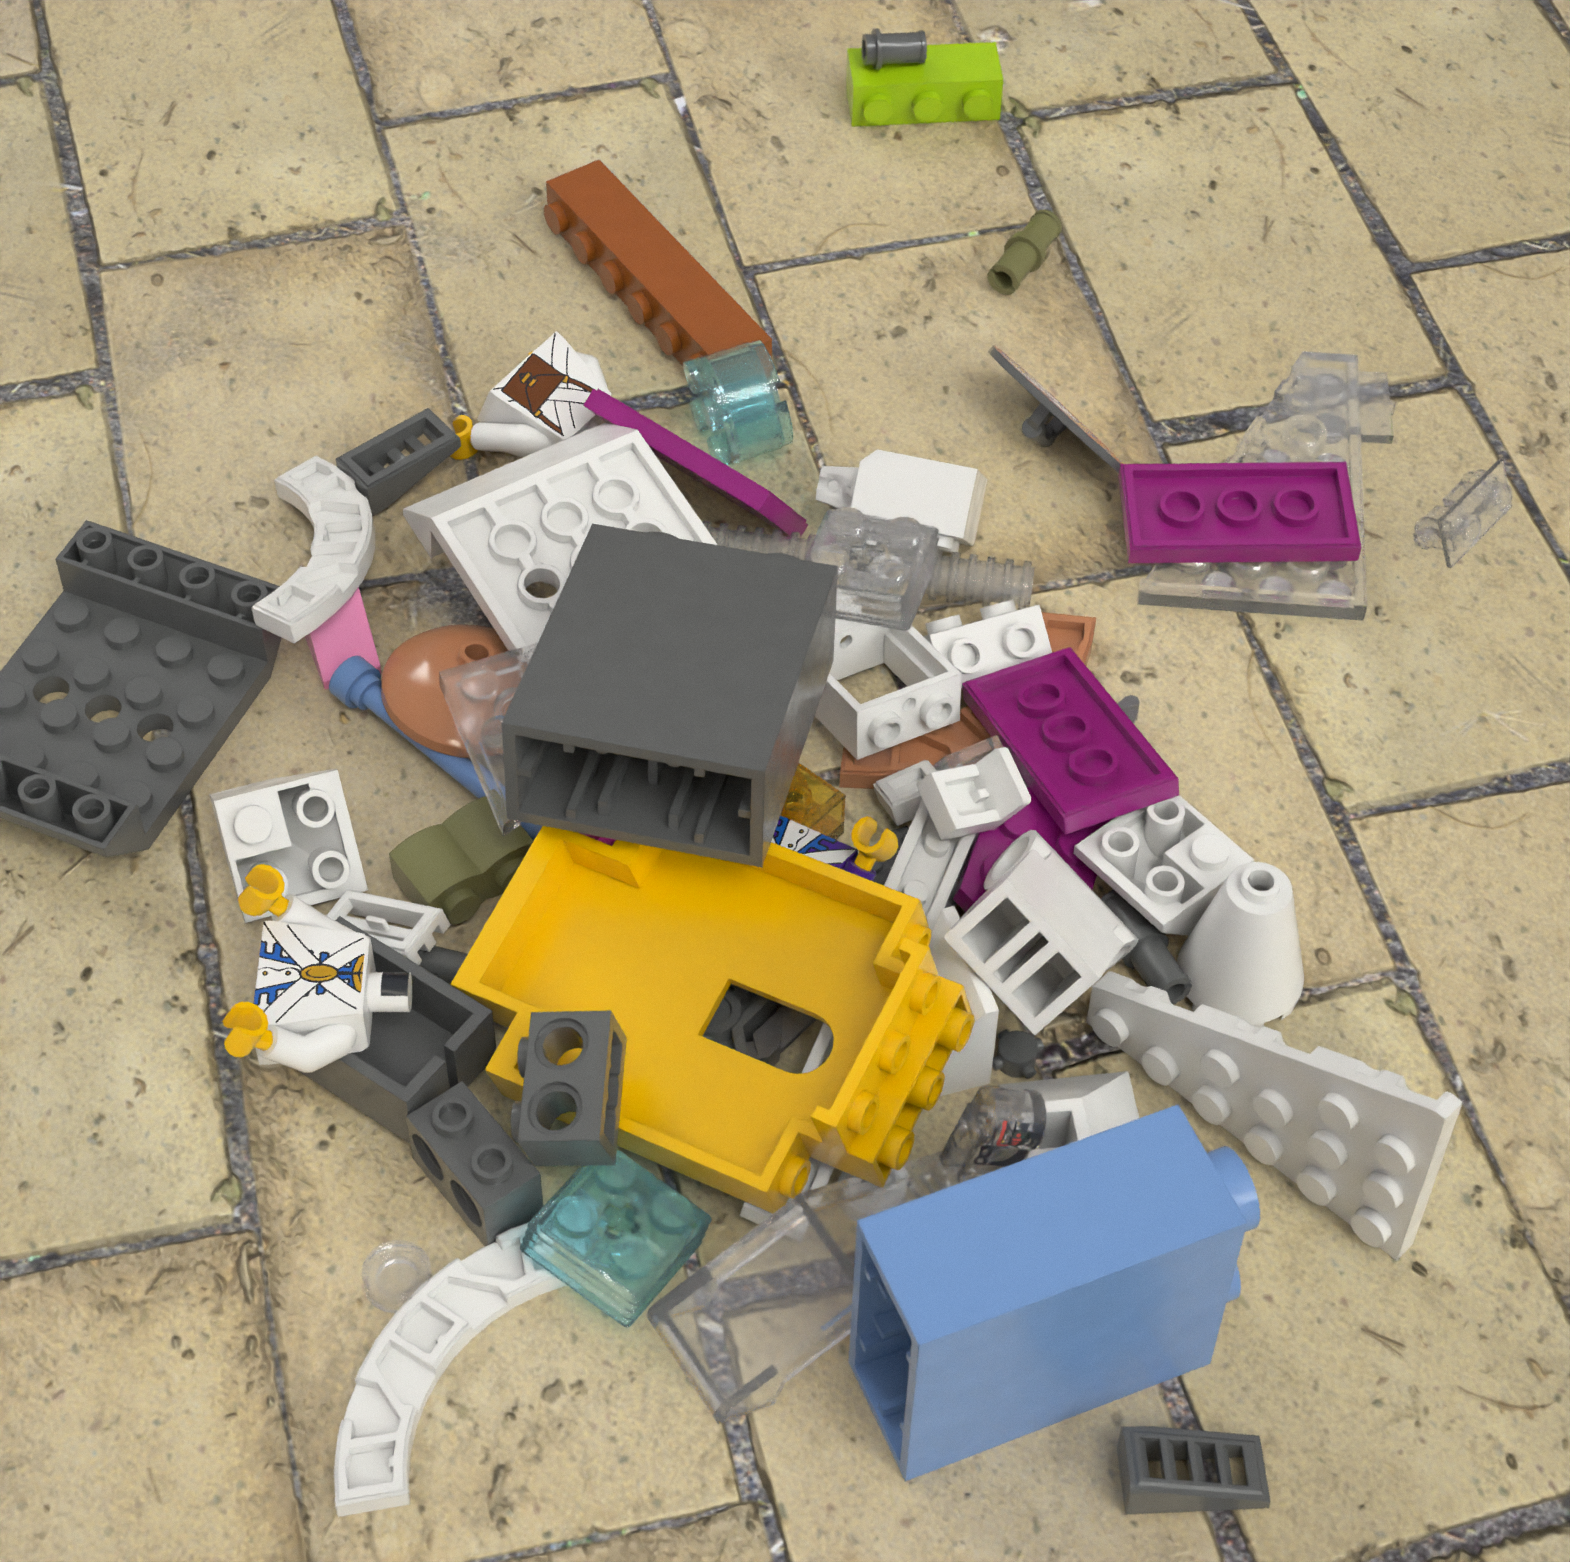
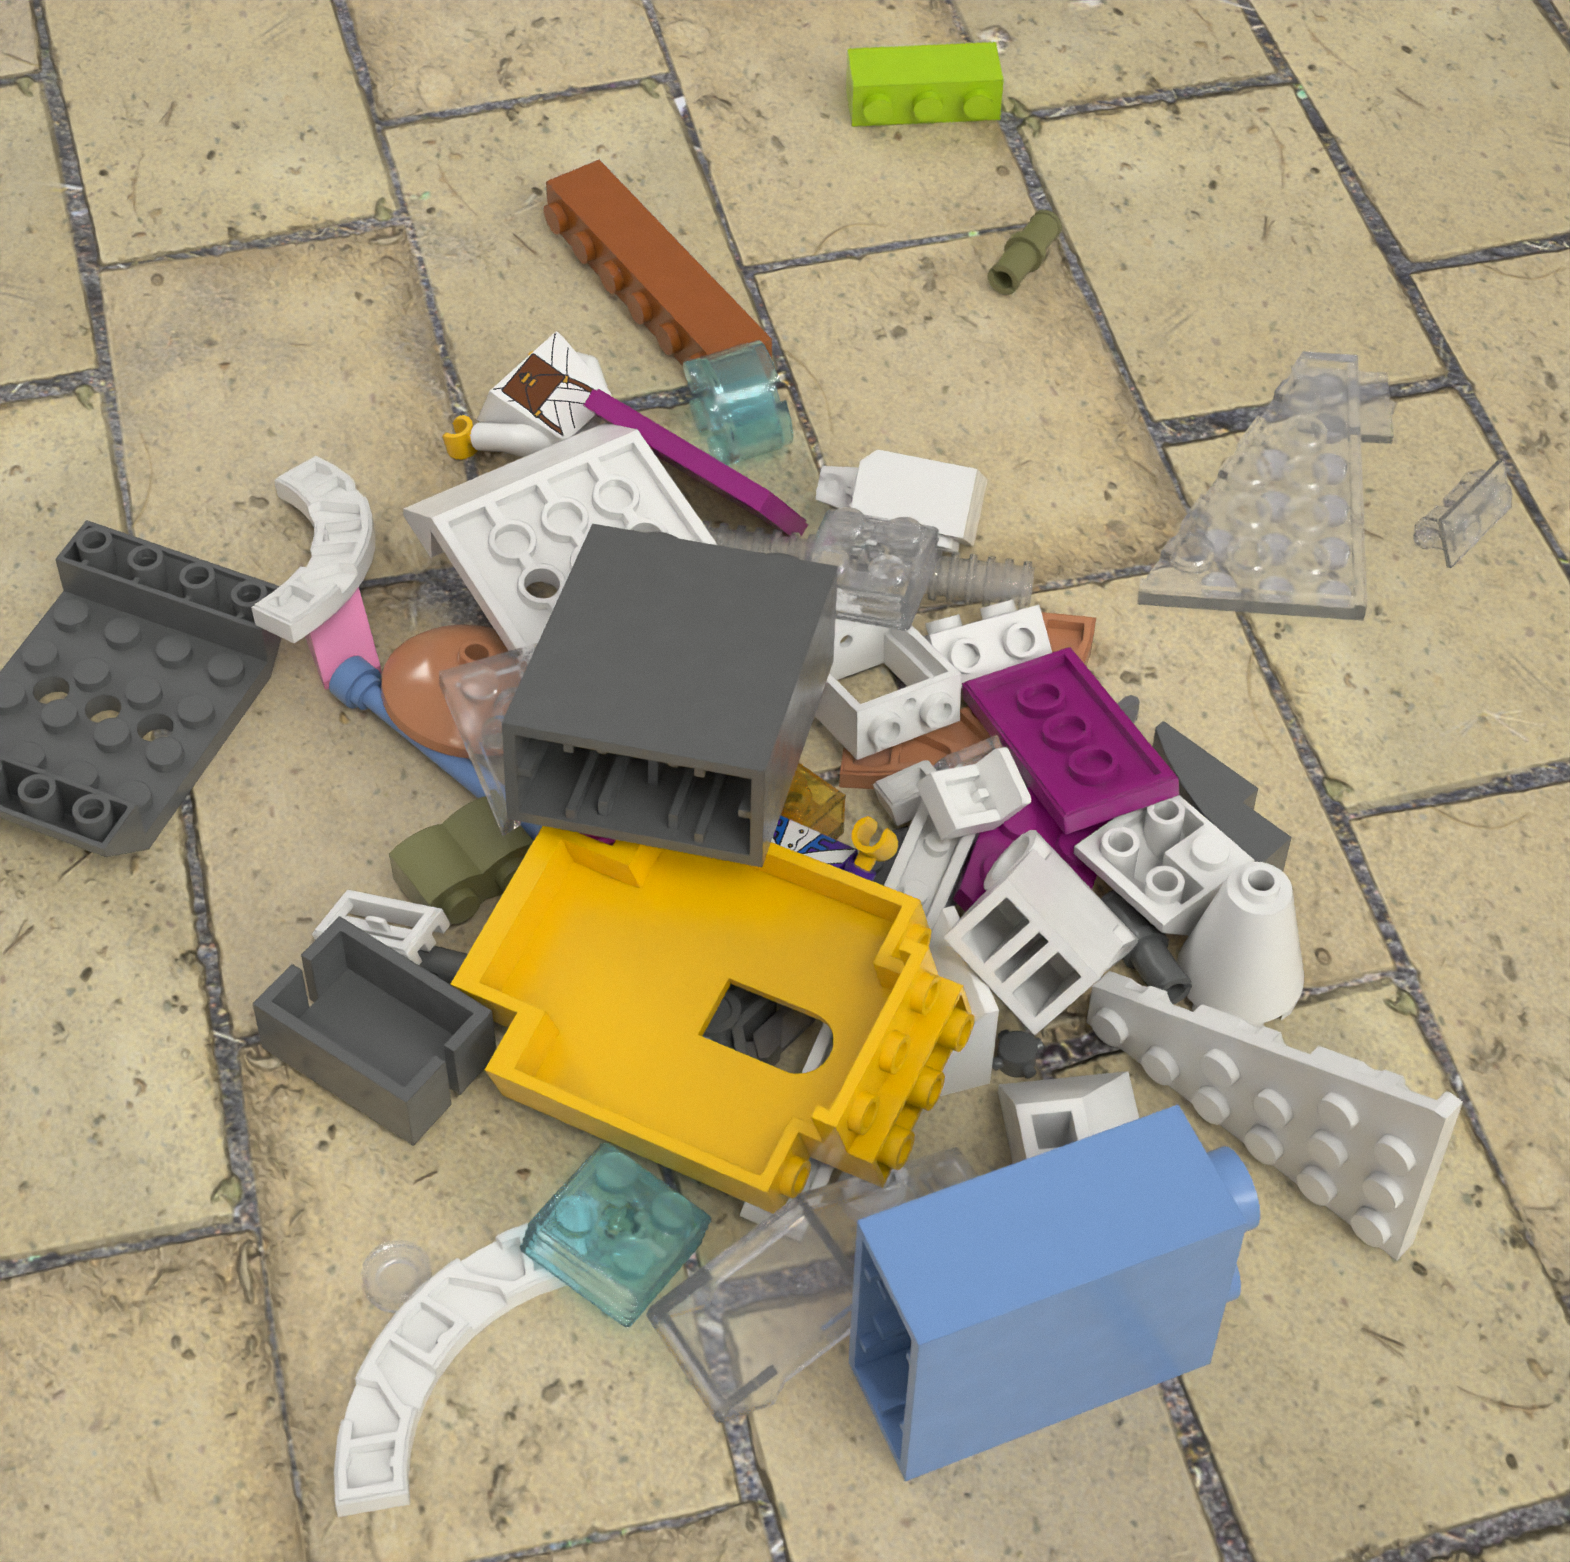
(296, 828): white slope -> none
(311, 984): torso -> none
(386, 485): dark grey slope -> none
(474, 1163): dark grey brick -> none
(584, 1086): dark grey brick -> none
(893, 48): dark grey pin -> none
(994, 1133): clear leg -> none
(1035, 426): dark grey shield -> none
(1167, 1494): dark grey slope -> none
(1221, 797): none -> dark grey slope
(1238, 512): magenta tile -> none

